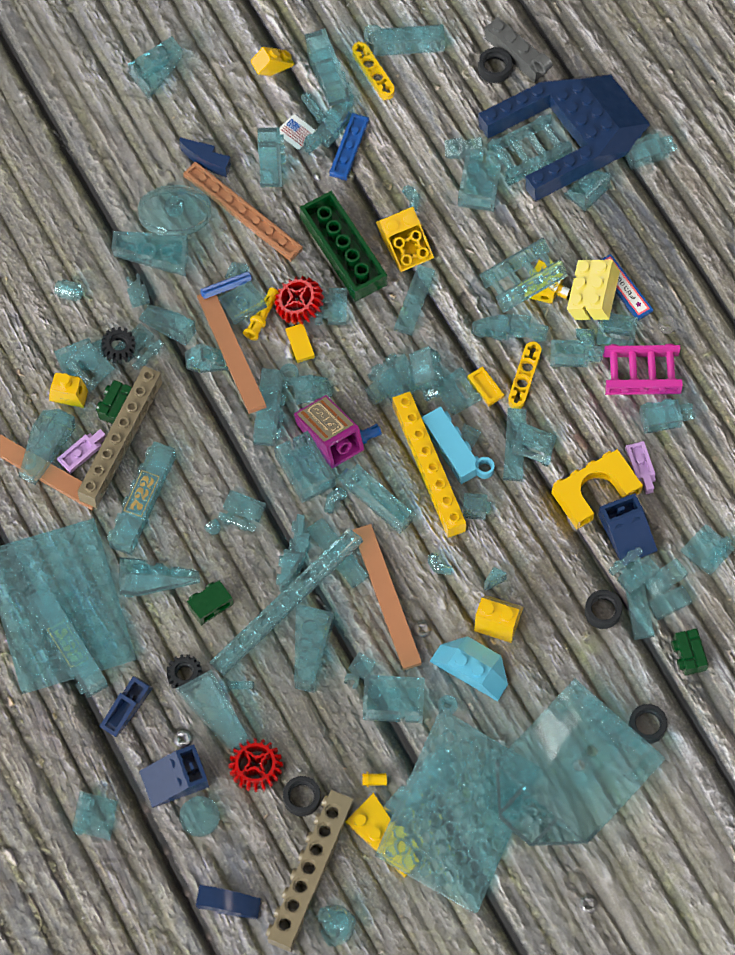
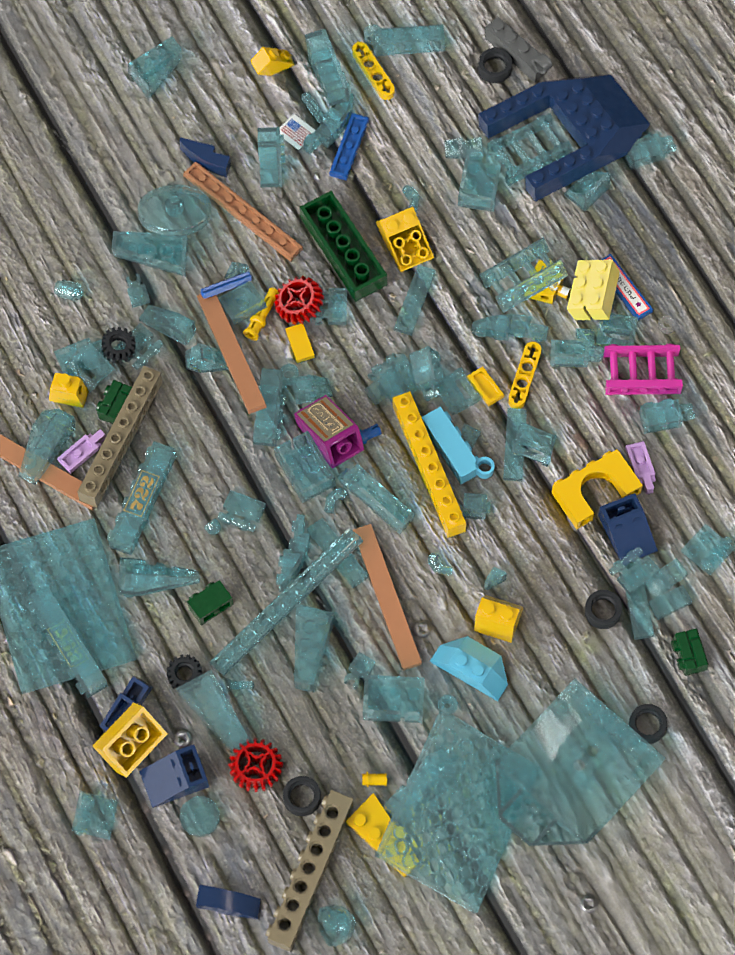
(130, 739): none -> yellow brick

